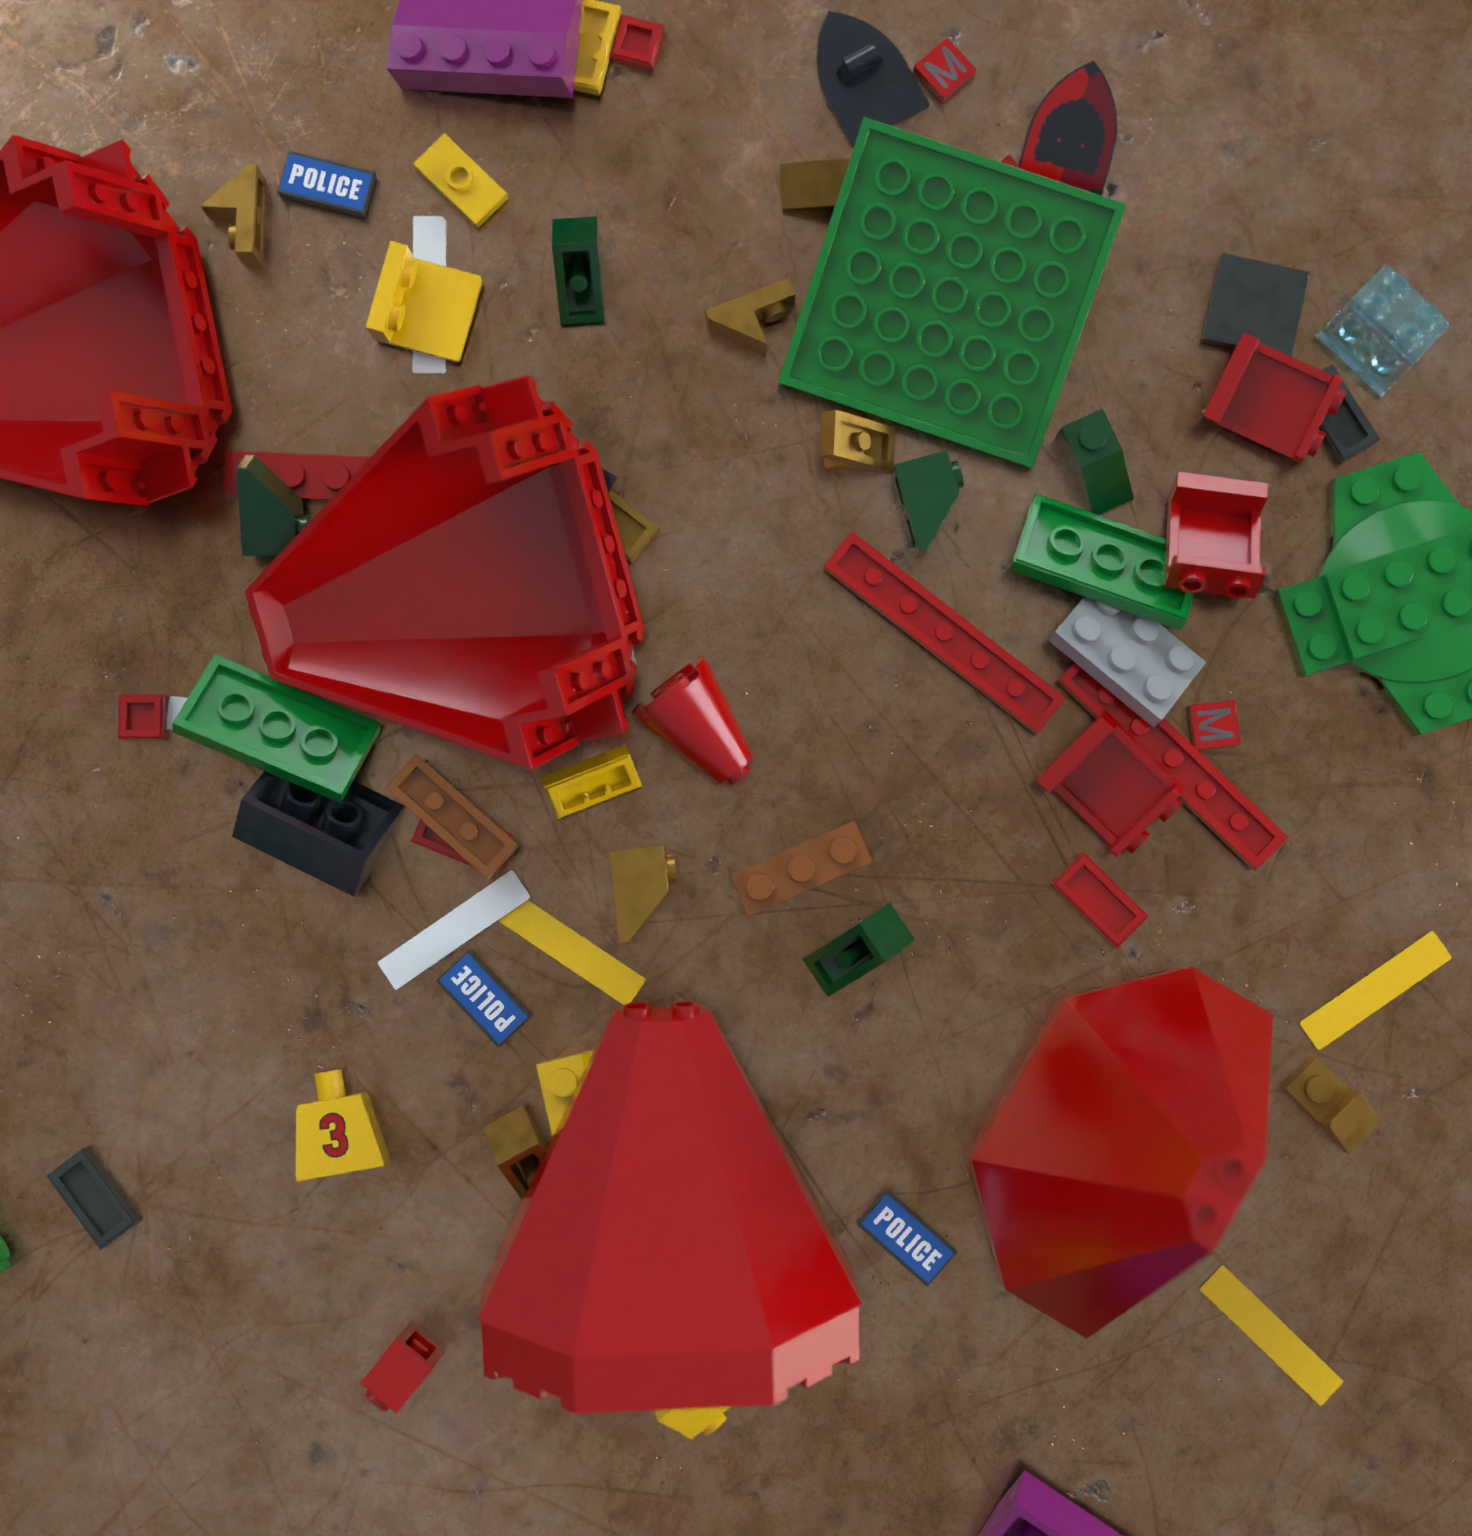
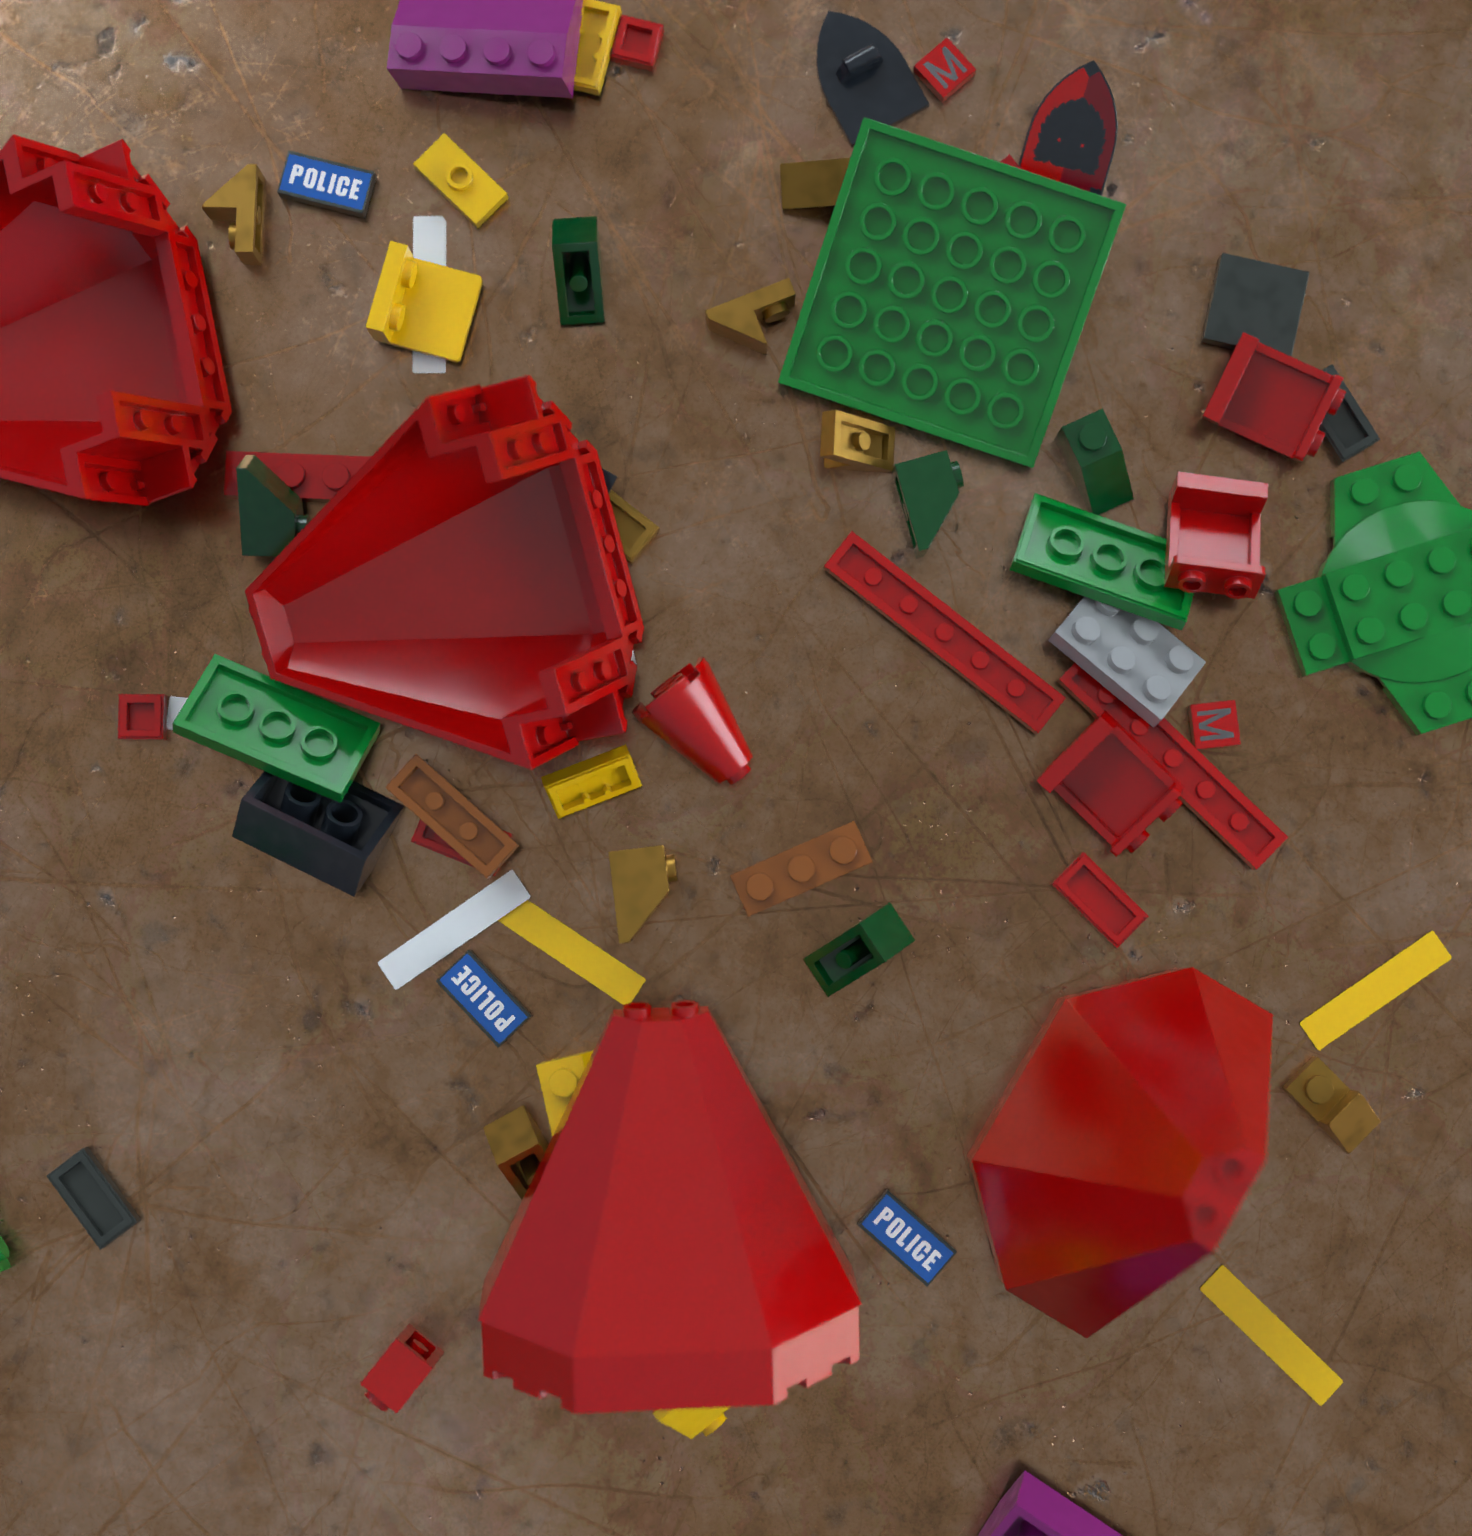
(337, 1131): yellow torso -> none
(1384, 329): clear light blue bracket -> none

